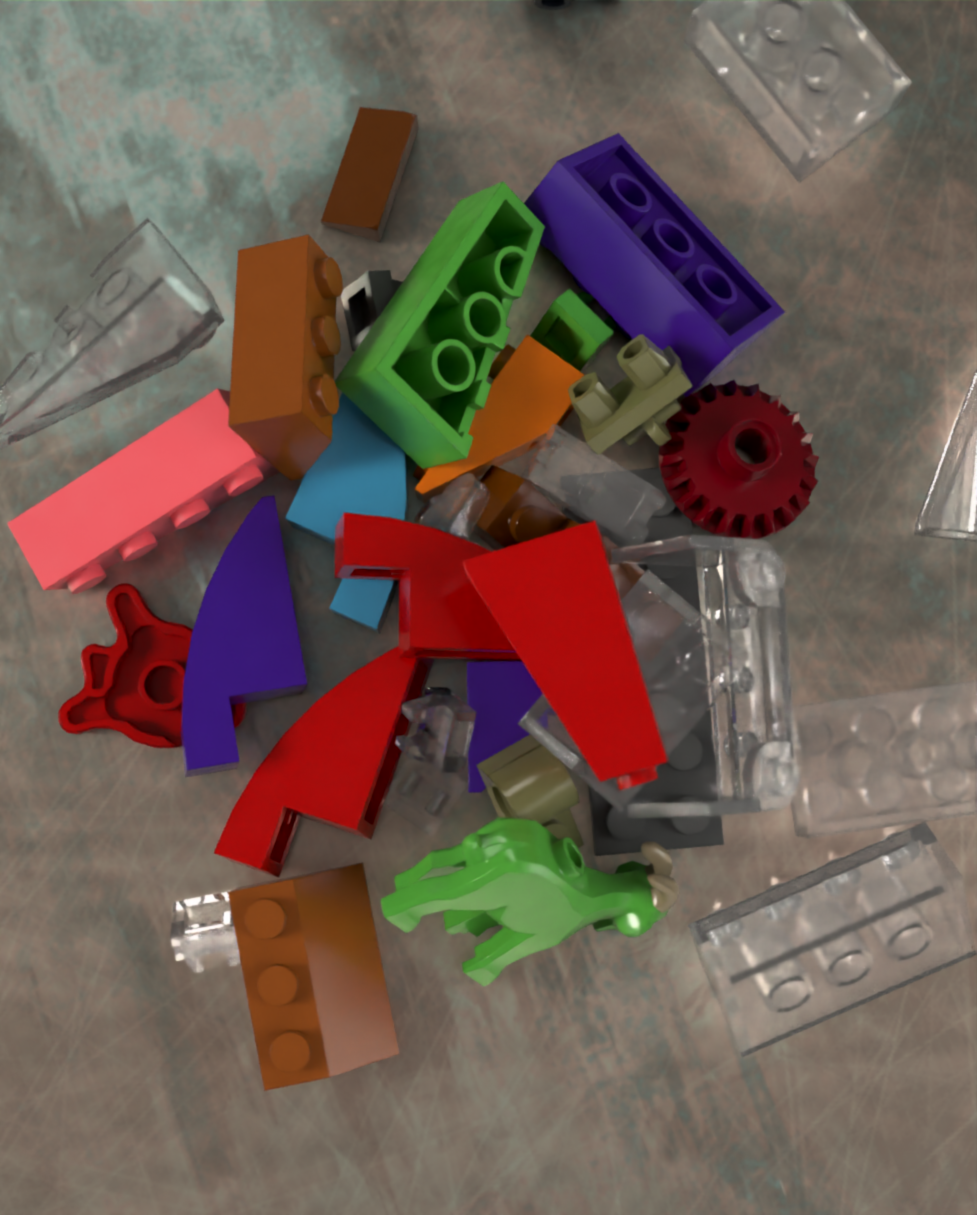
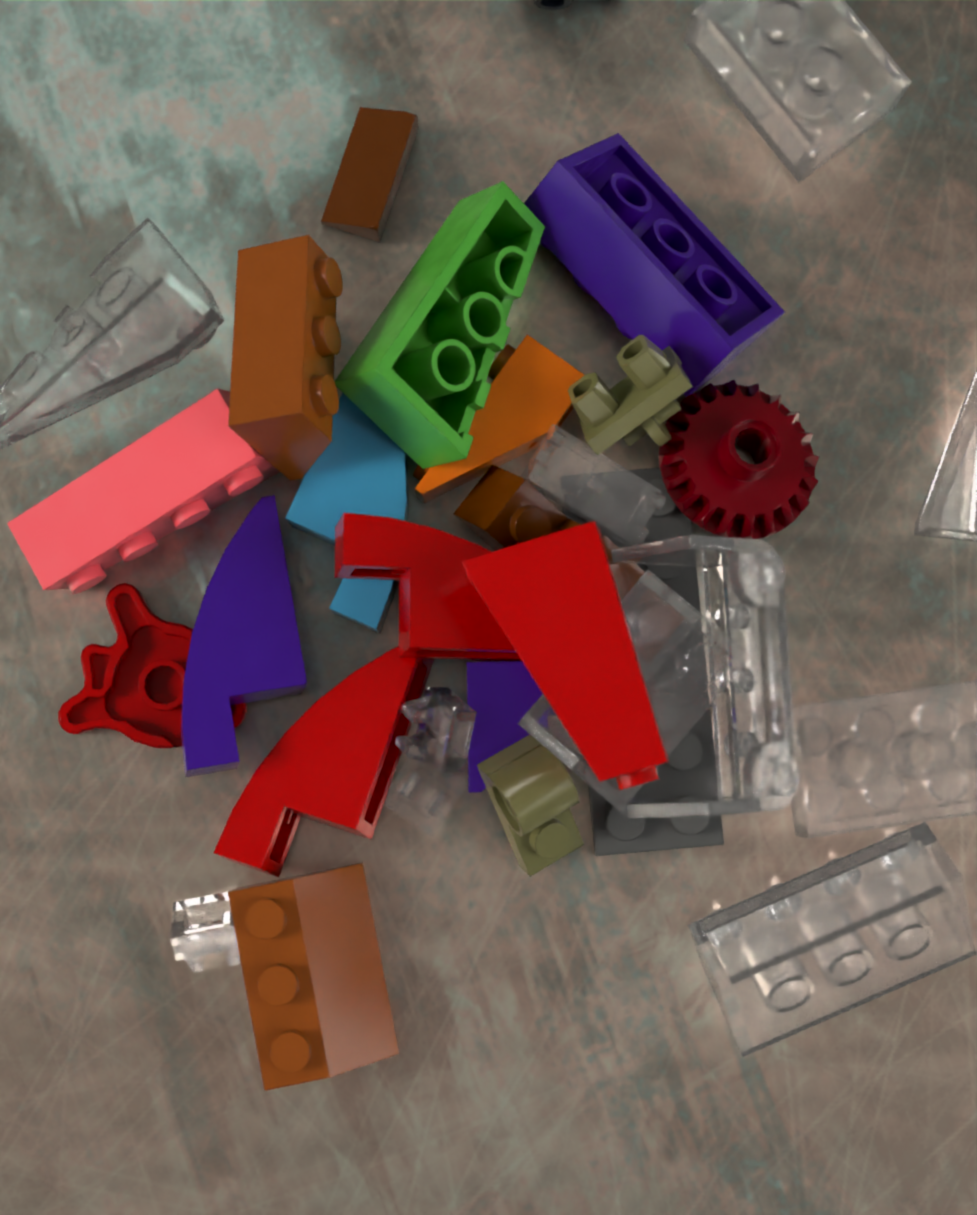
(365, 301): dark grey tile -> none
(456, 508): clear tile -> none
(533, 887): bright green animal -> none
(574, 329): bright green tile -> none

